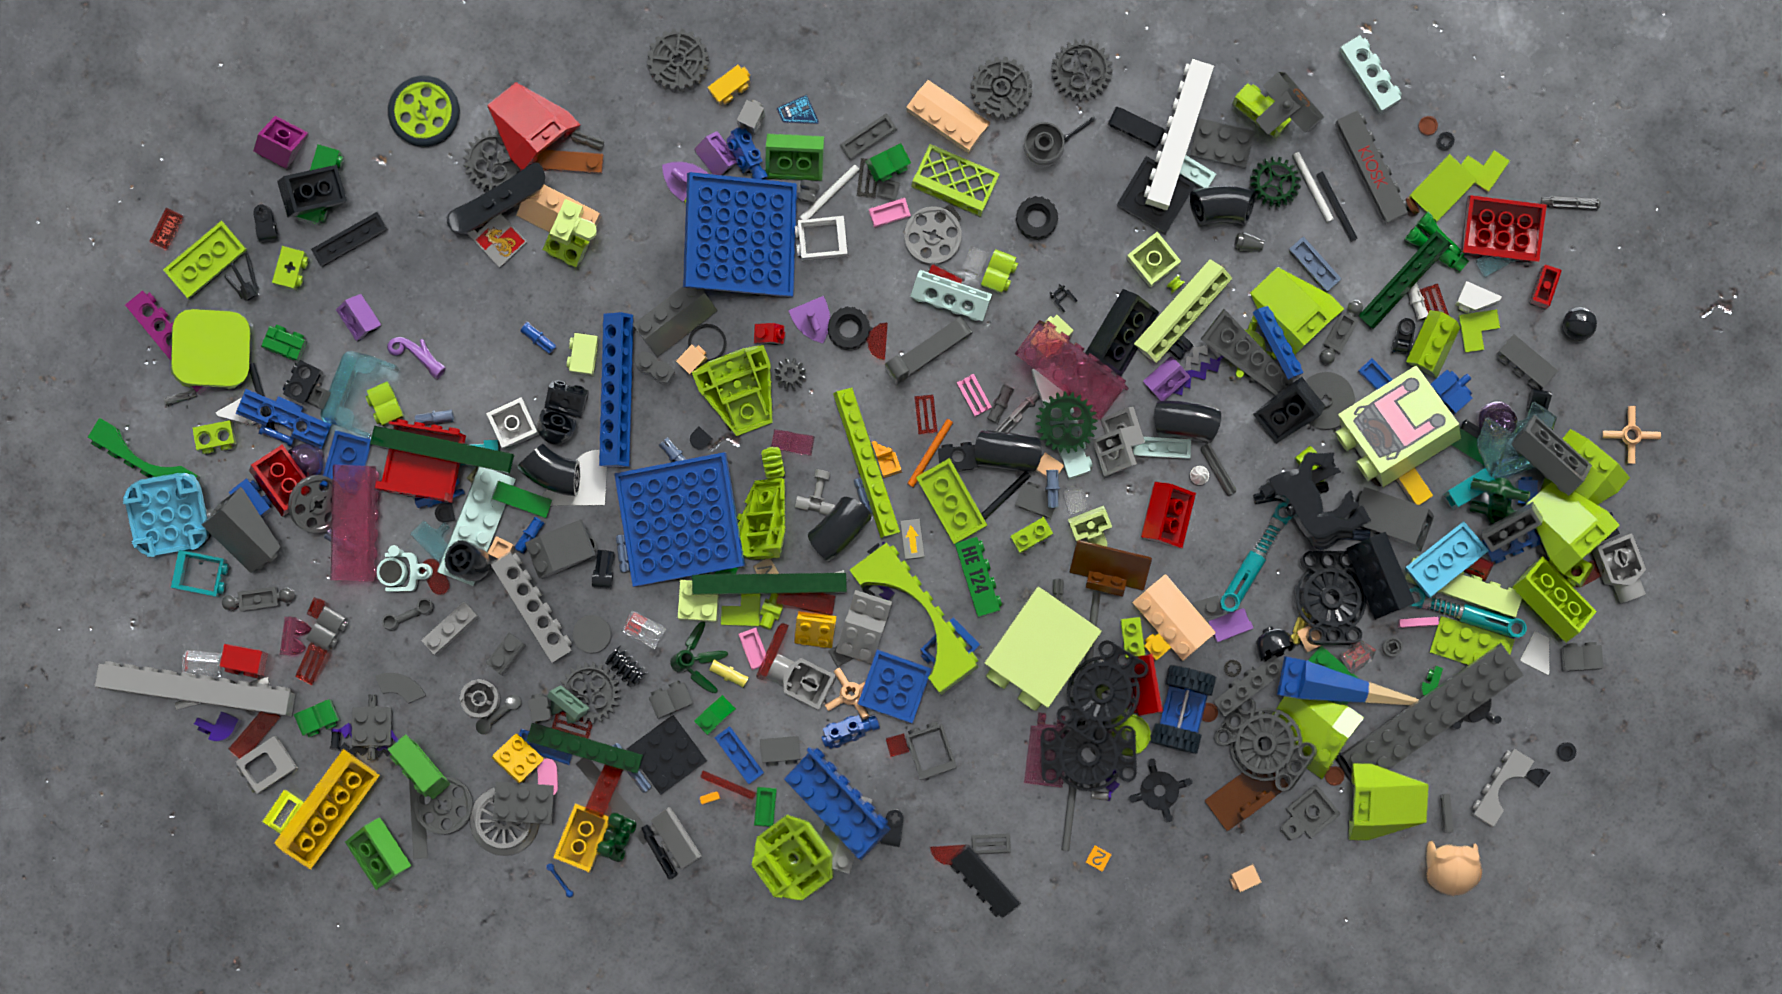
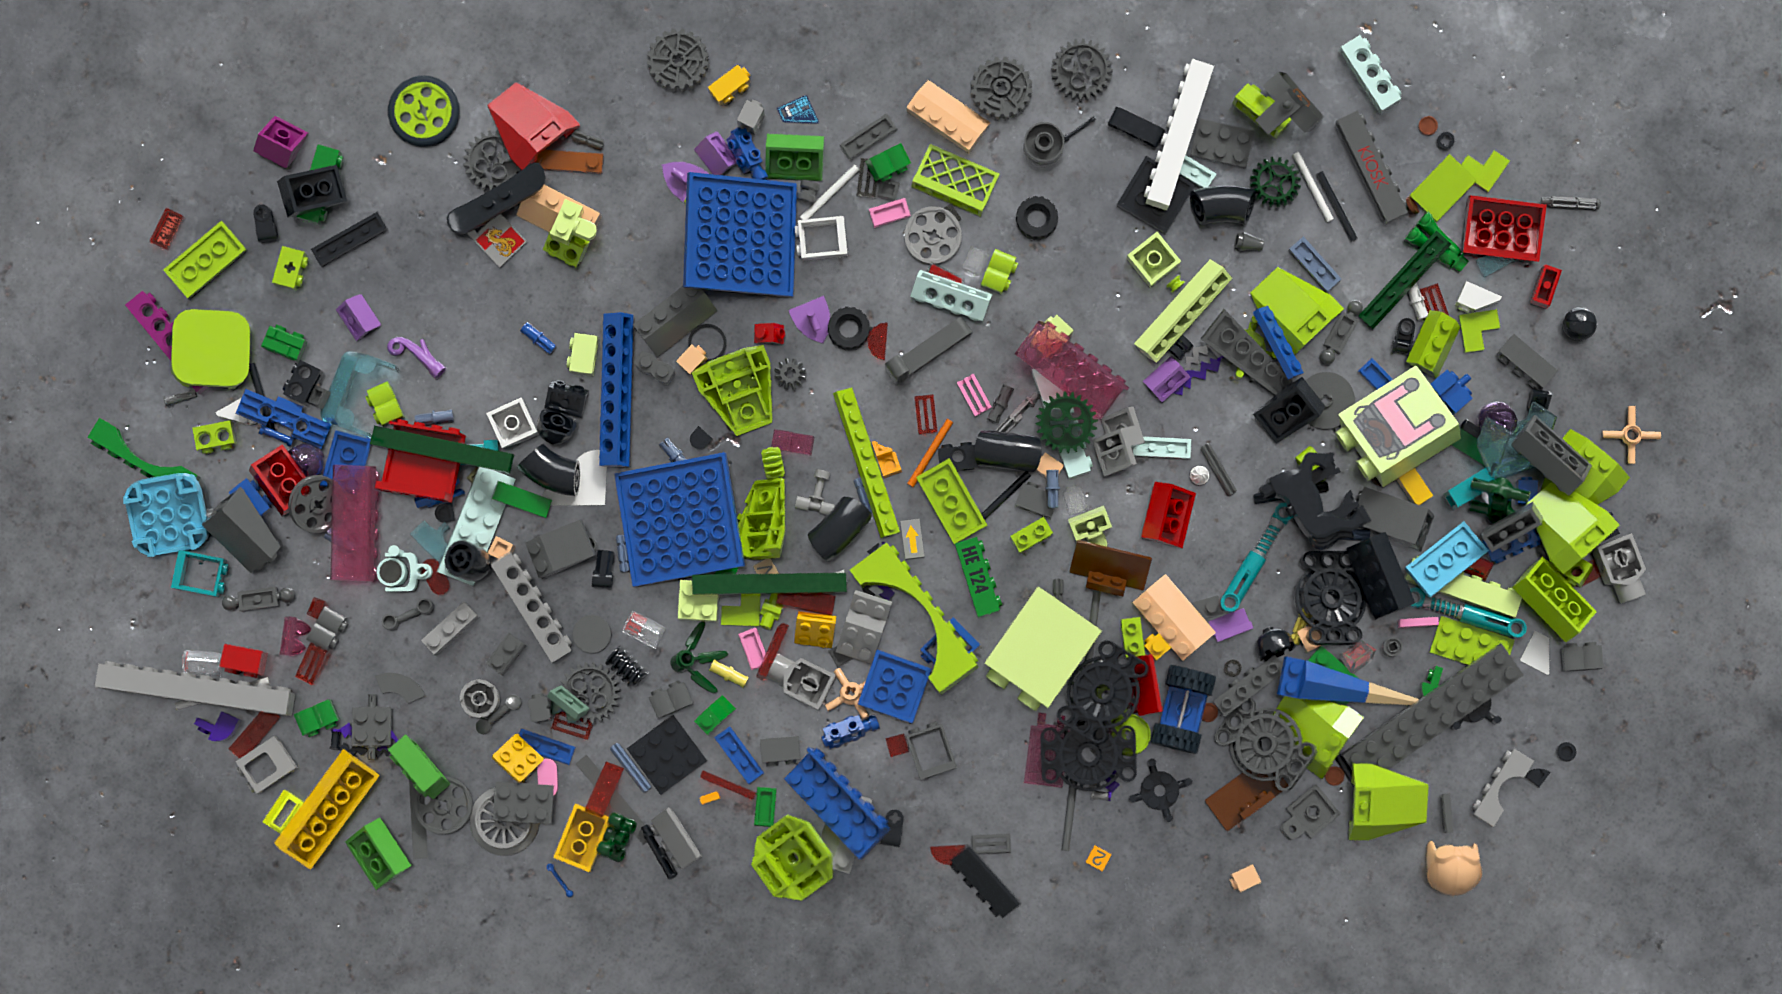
(248, 290): black plant -> none
(529, 534): blue axle -> none
(584, 748): dark green plate -> none
(1057, 301): black piece -> none
(1120, 330): black slope -> none
(1187, 420): black brick -> none

